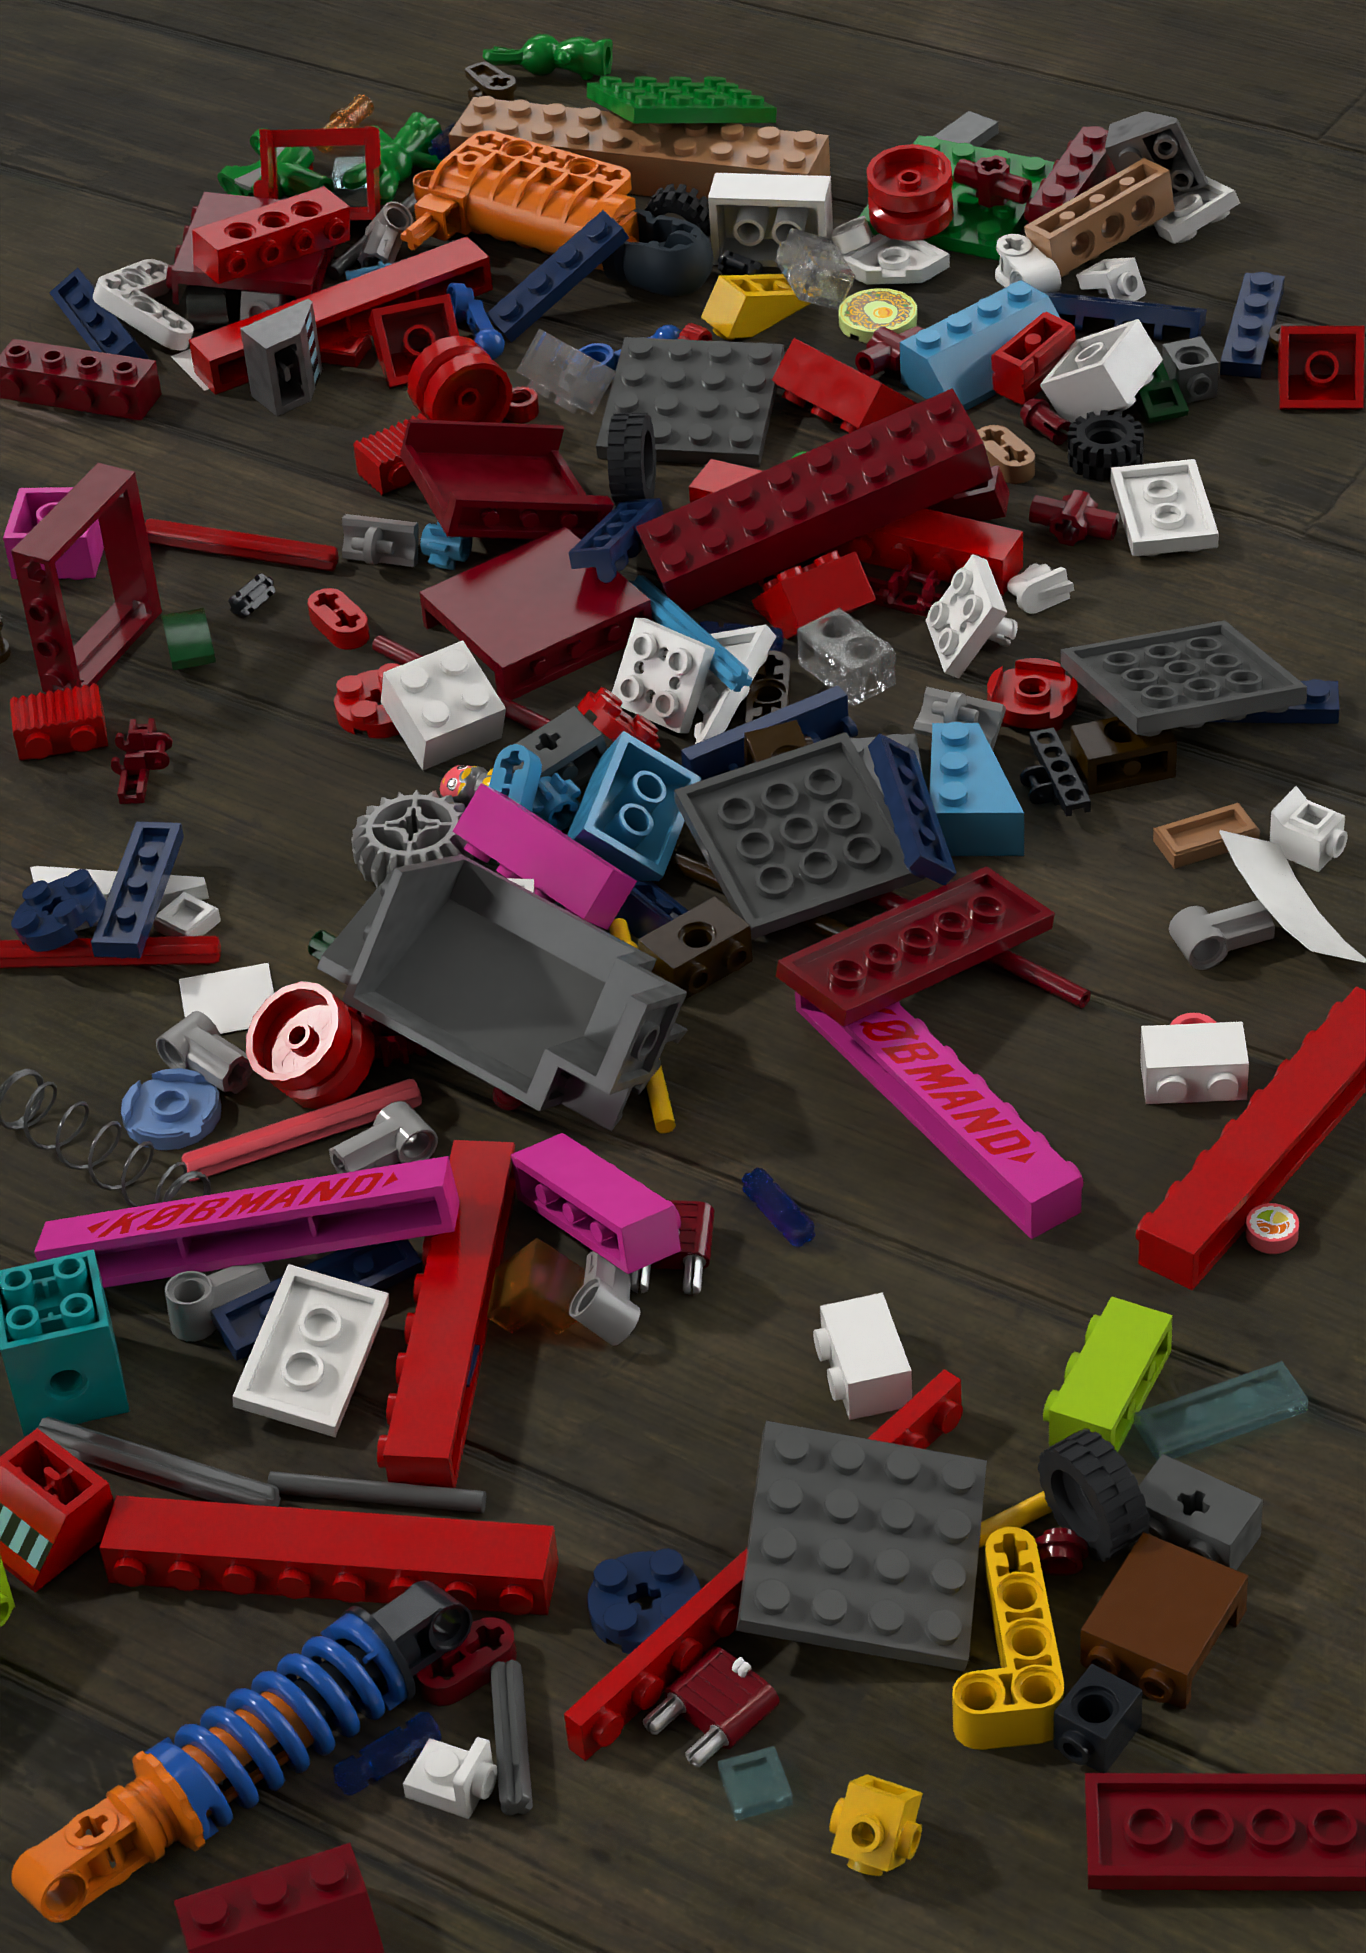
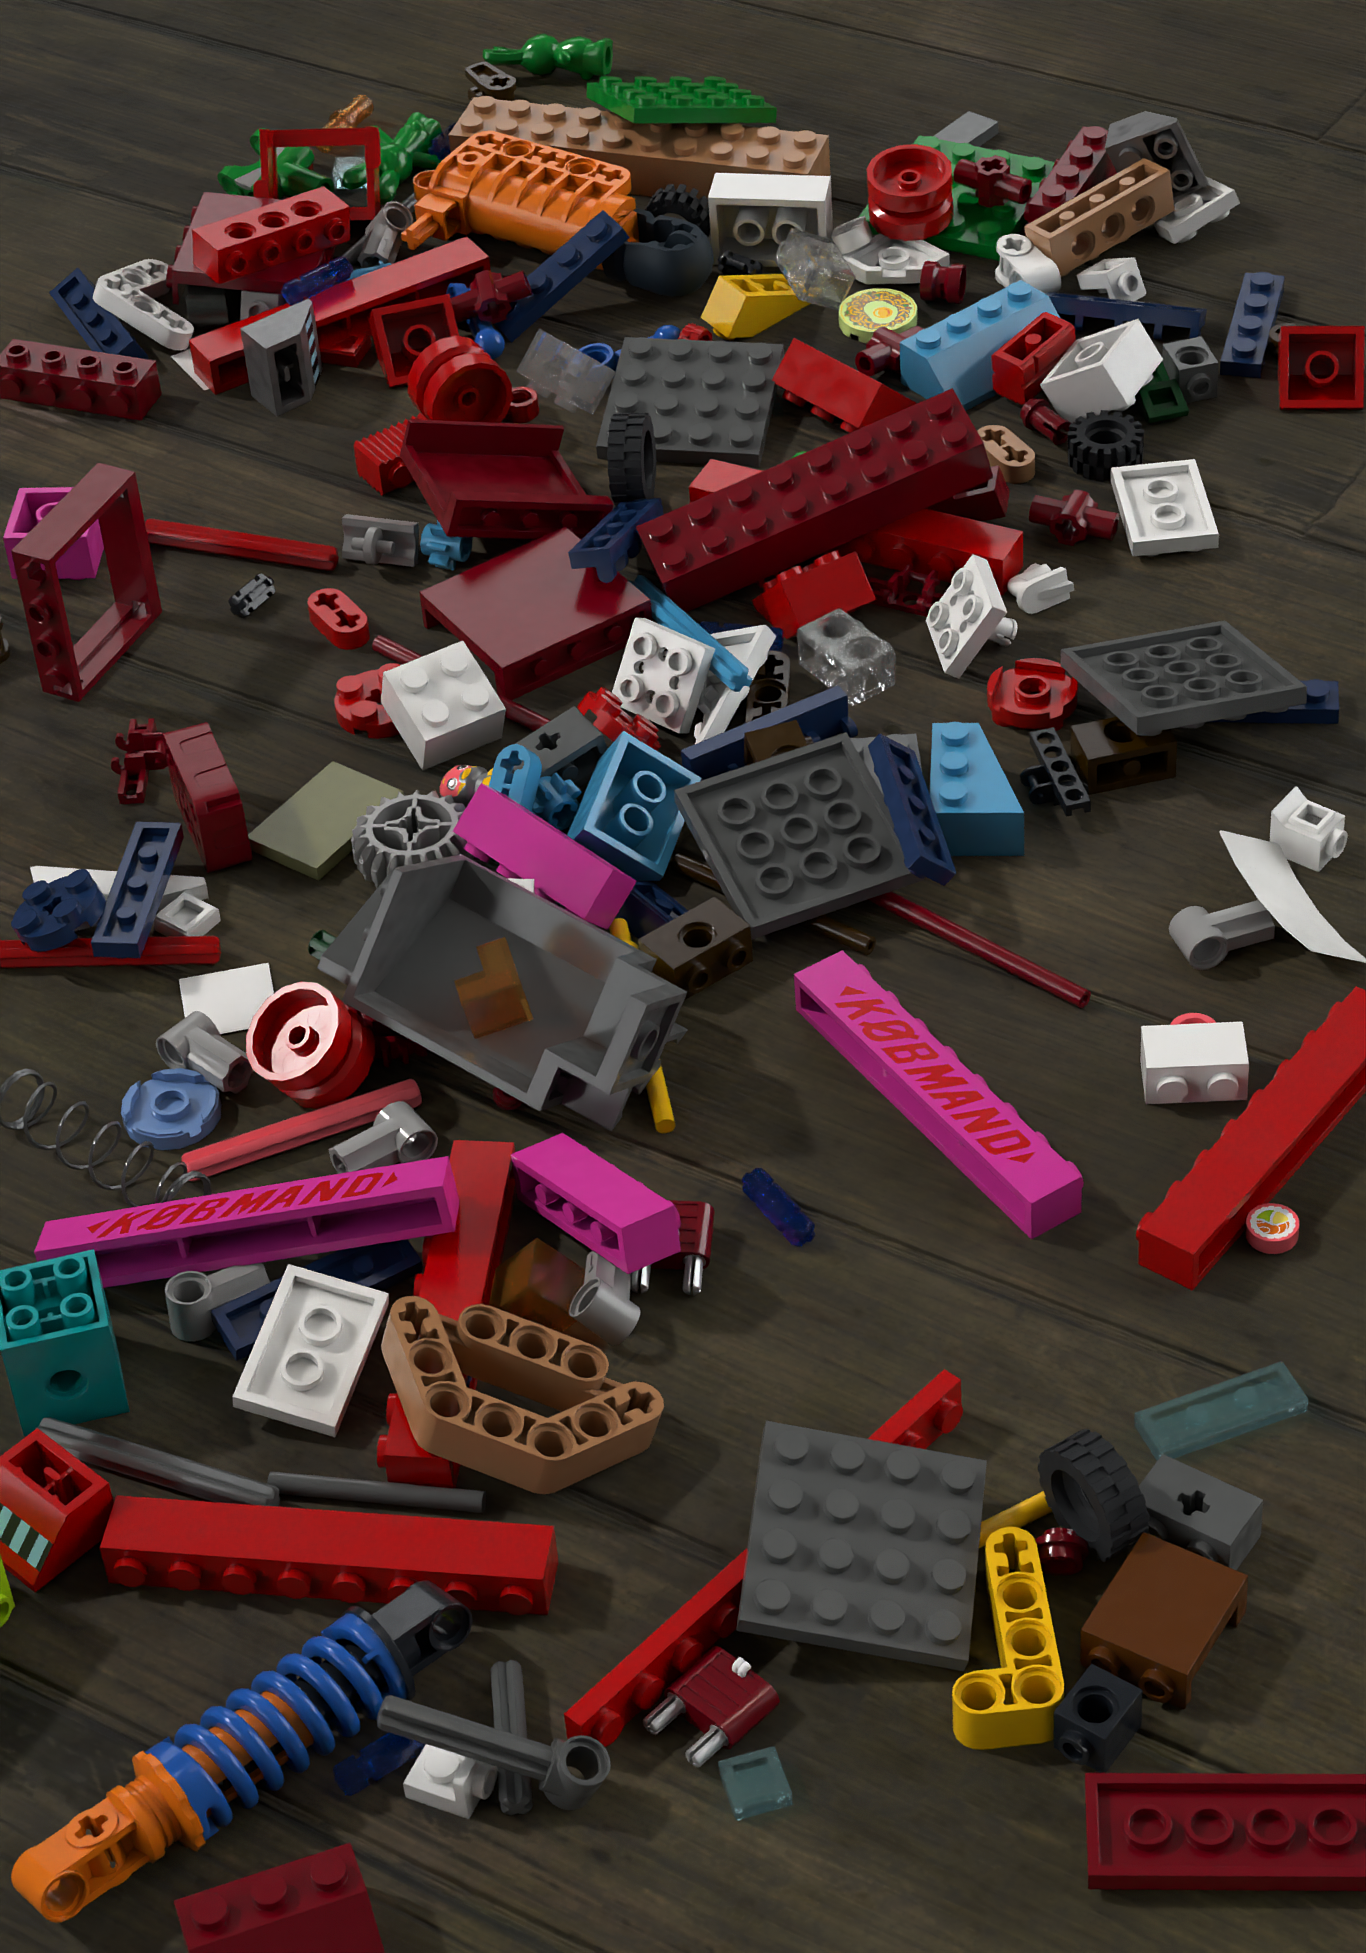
(58, 722): red brick -> none
(188, 639): dark green slope -> none
(207, 797): none -> dark red axle
(317, 280): none -> clear blue axle
(317, 822): none -> olive tile
(468, 1663): dark red beam -> none
(490, 296): none -> dark red axle
(494, 996): none -> clear orange piece
(505, 1750): none -> dark grey axle
(599, 1417): none -> medium nougat piece
(635, 1576): dark blue plate -> none
(864, 1356): white brick -> none
(876, 1825): yellow brick -> none
(914, 946): dark red plate -> none
(943, 282): none -> dark red wheel
(947, 707): light grey hips -> none
(1111, 1373): lime brick -> none
(1199, 835): medium nougat tile -> none

